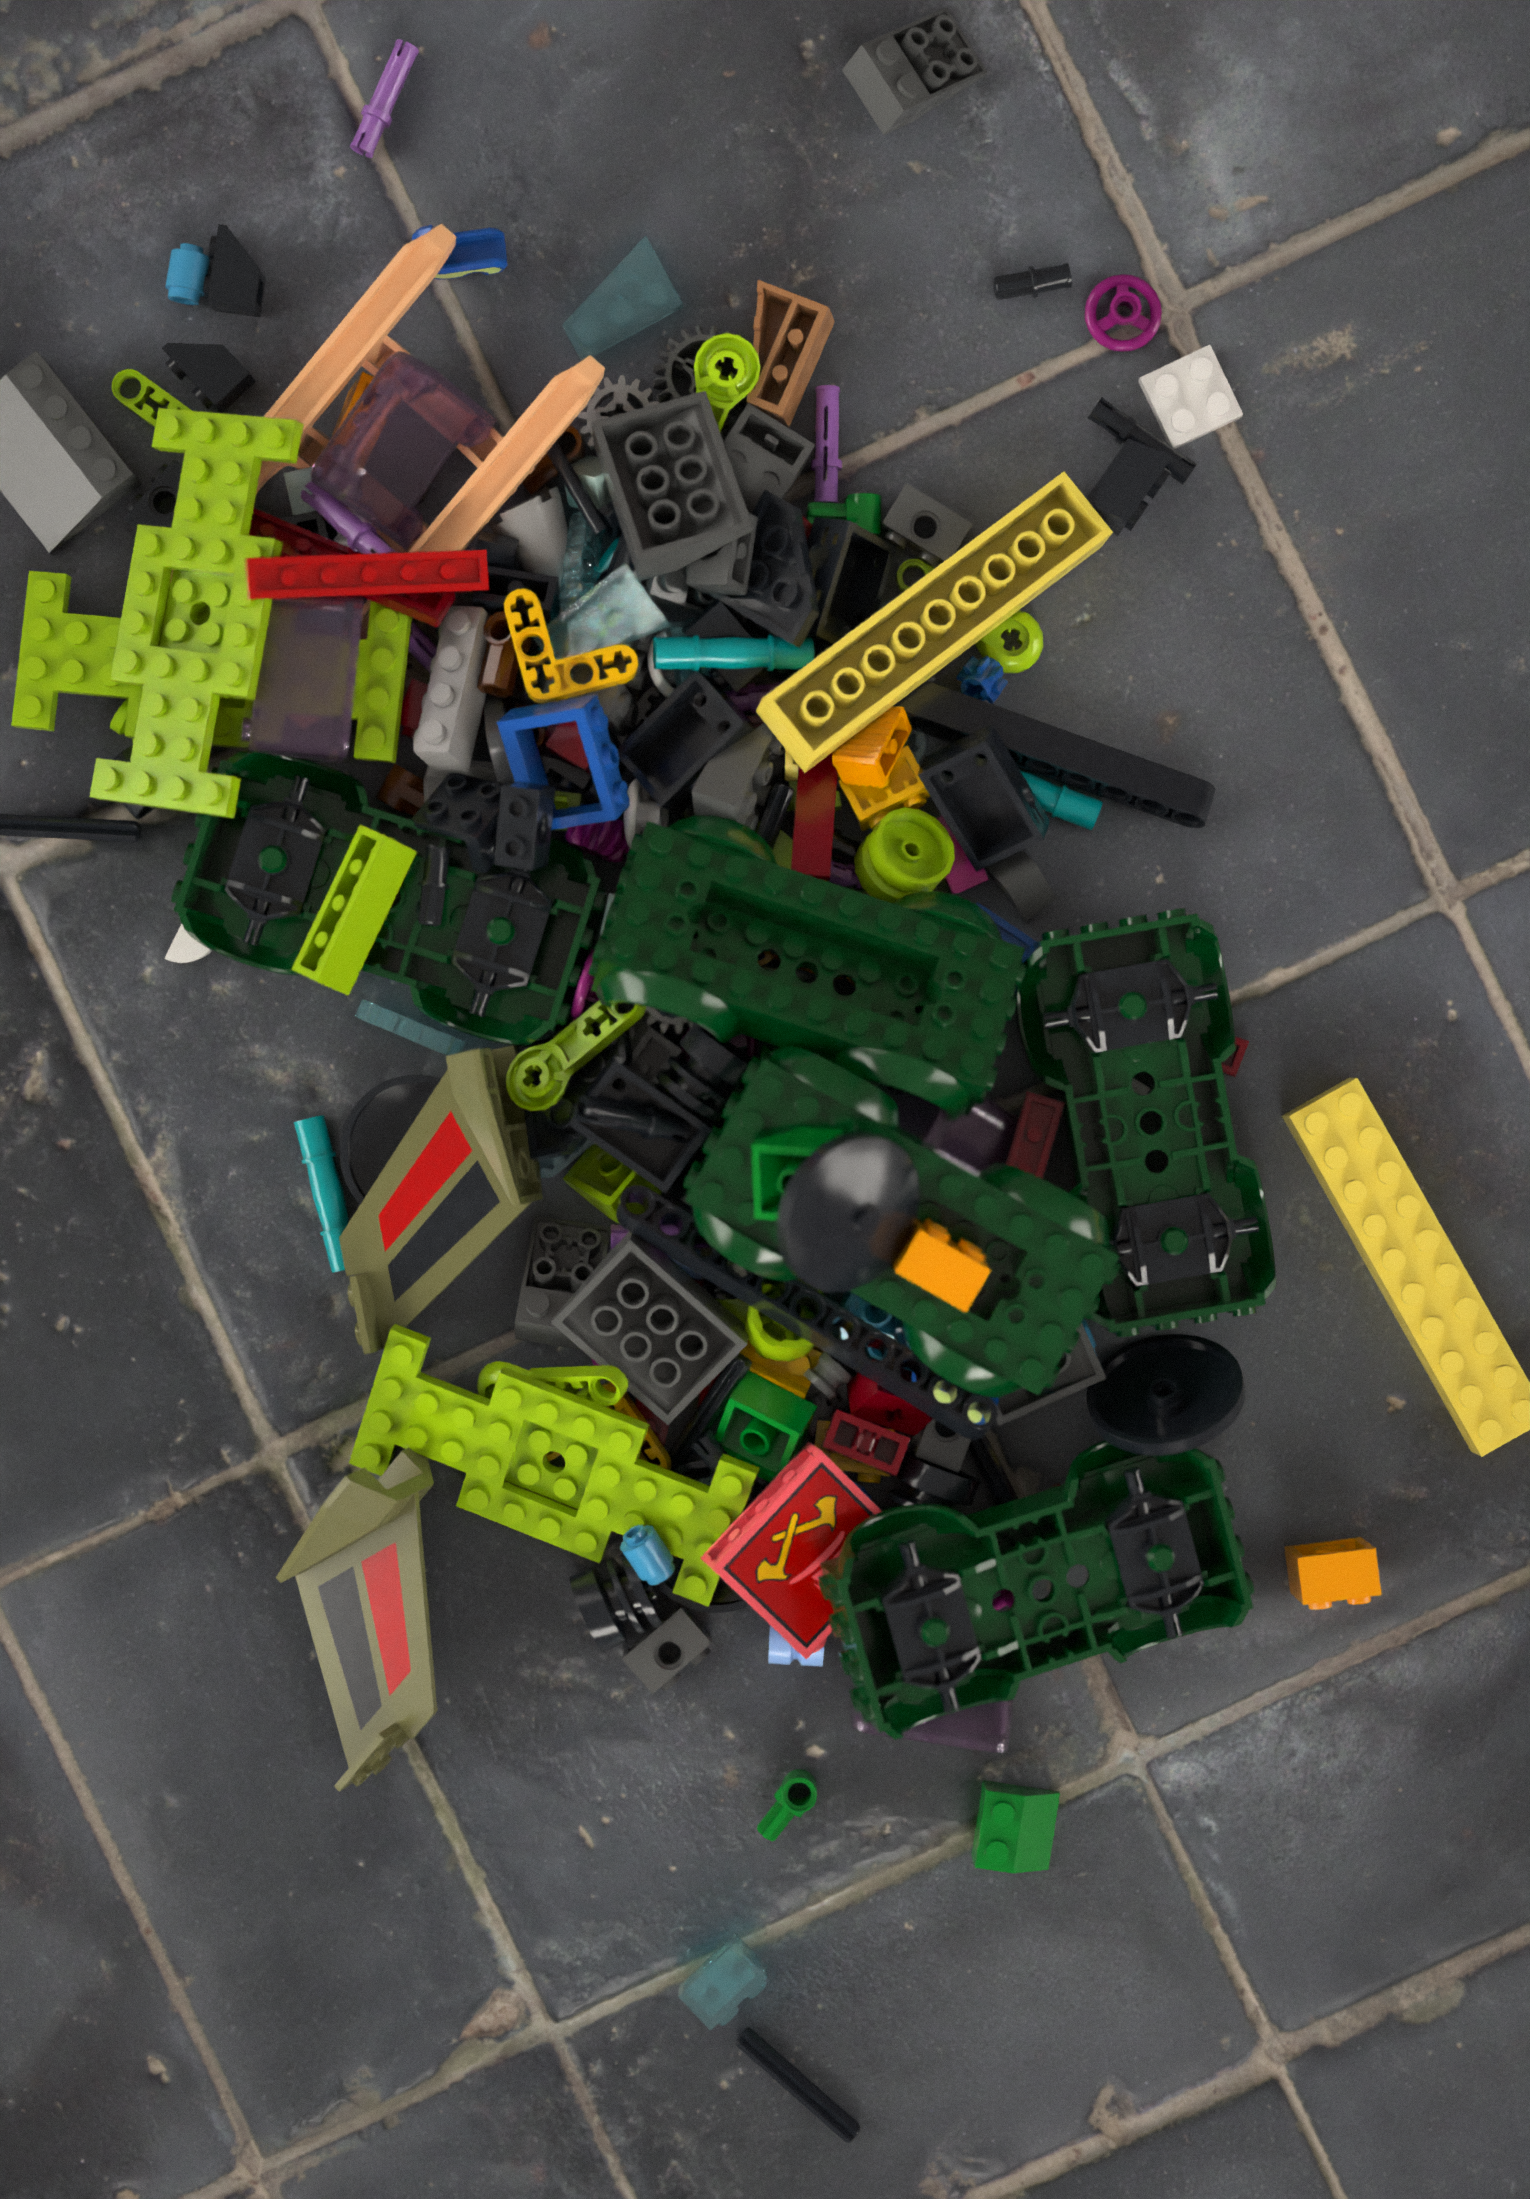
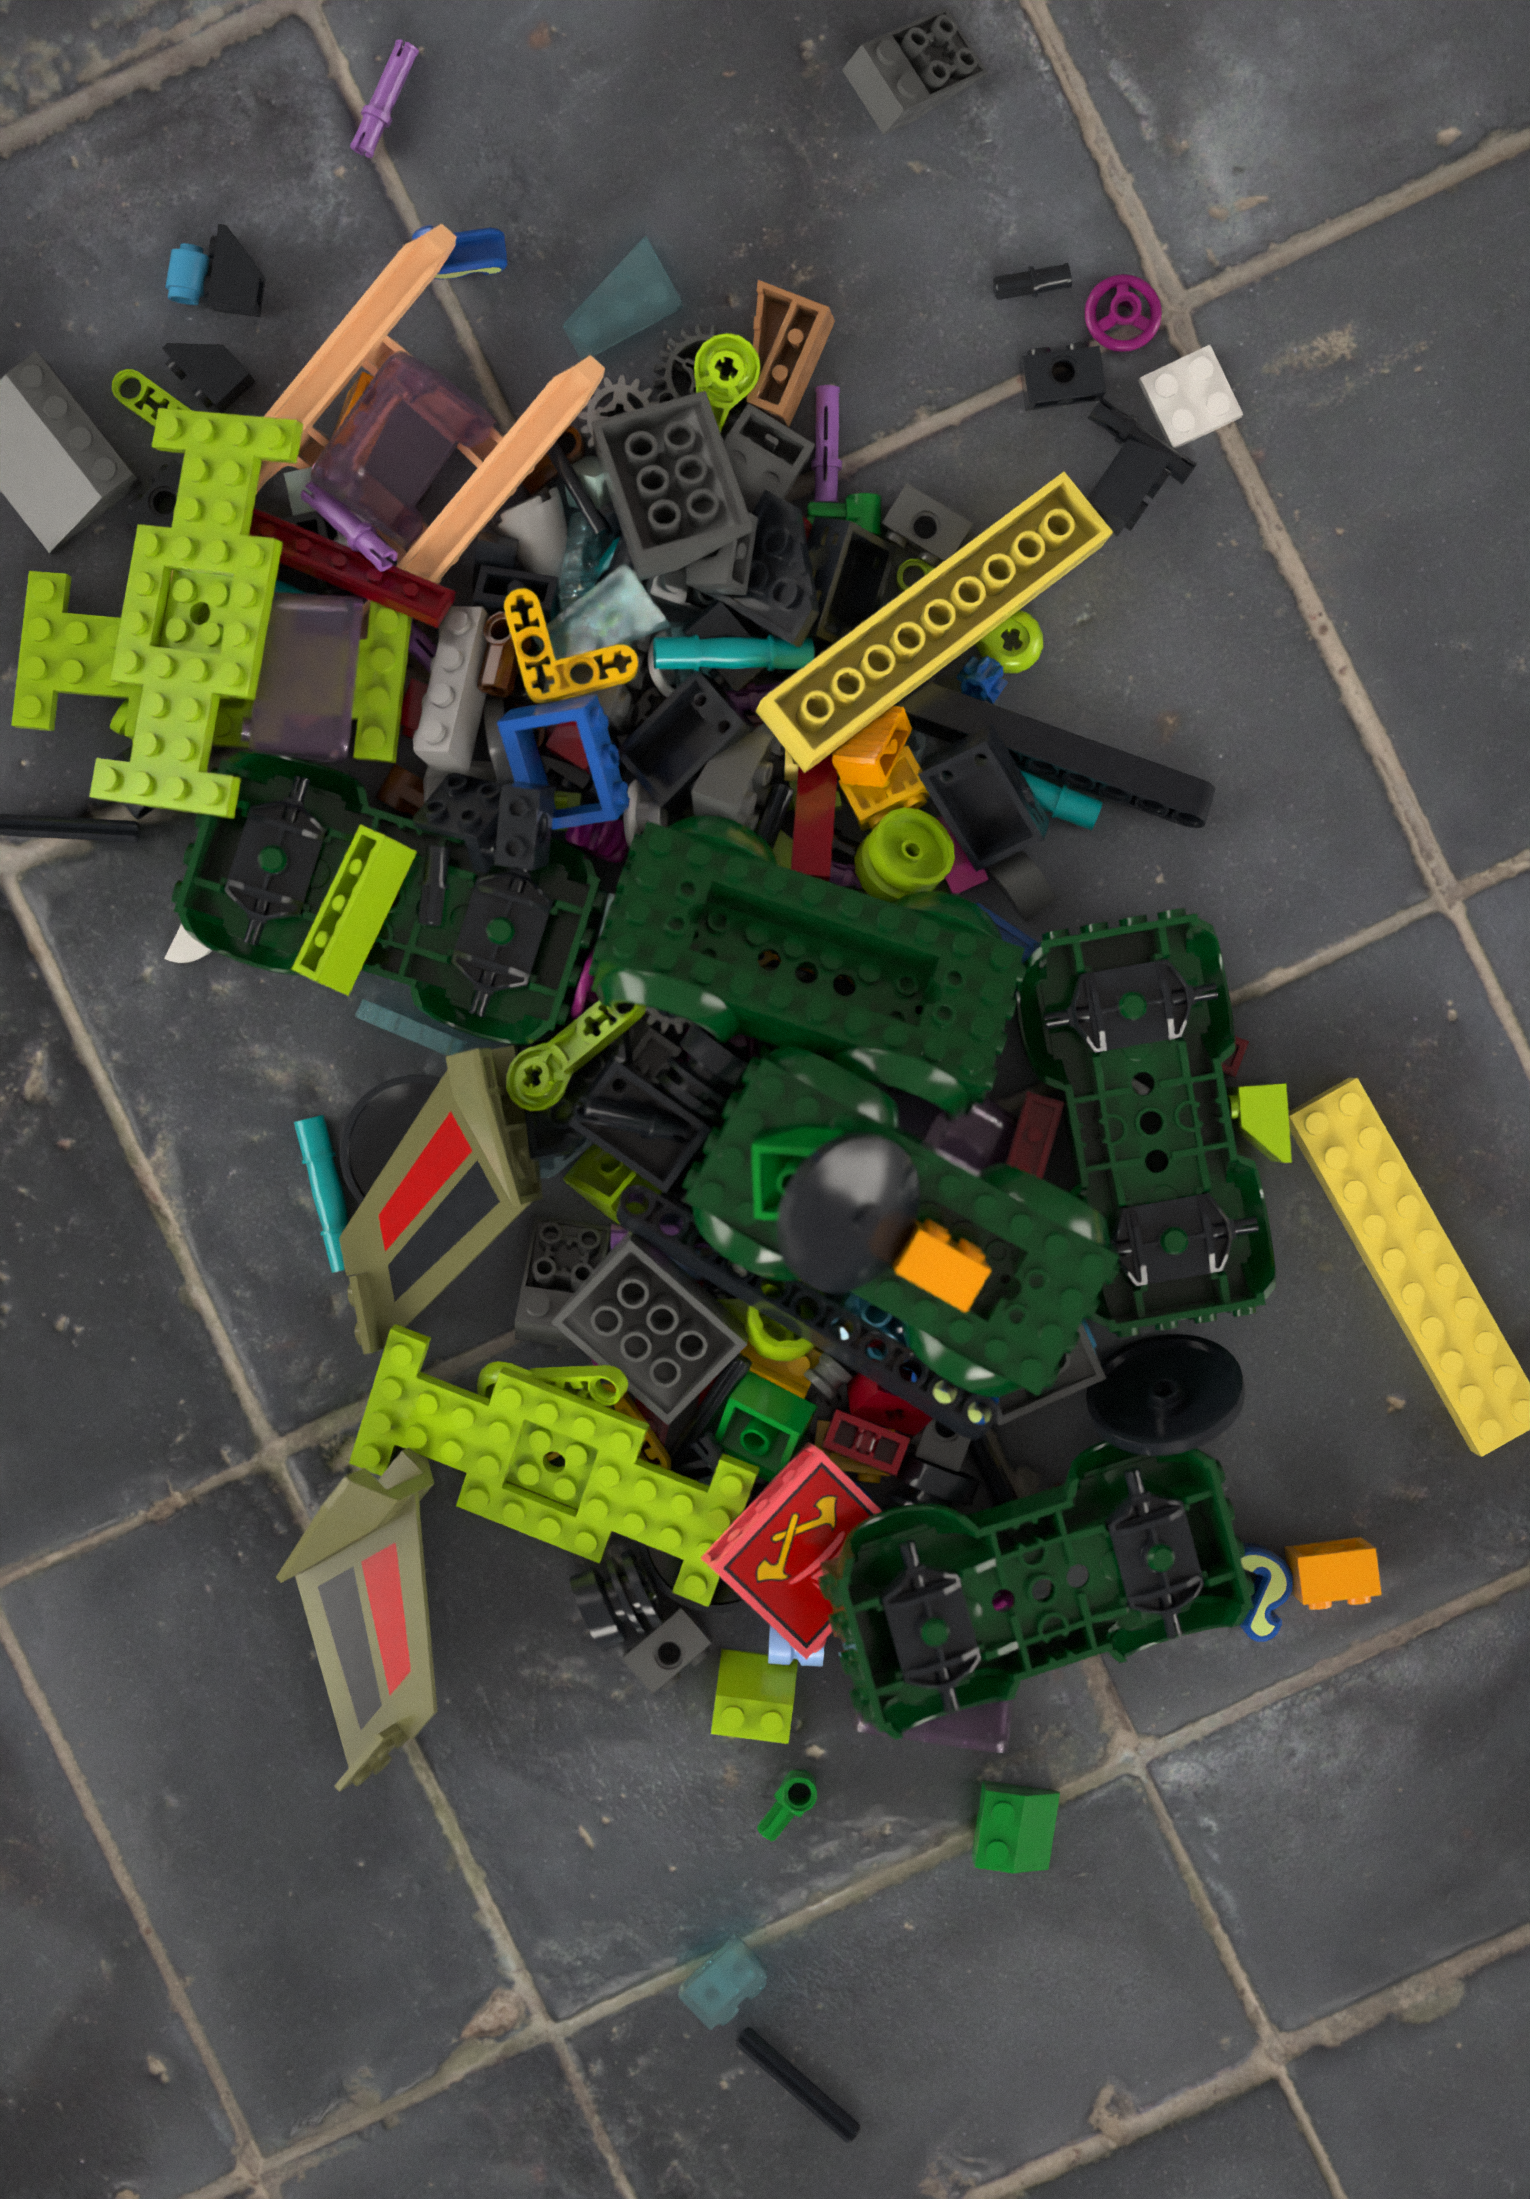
(366, 574): red plate -> none
(647, 1554): dark azure brick -> none
(753, 1697): none -> lime slope
(1041, 388): none -> black brick
(1262, 1118): none -> lime slope
(1271, 1590): none -> animal

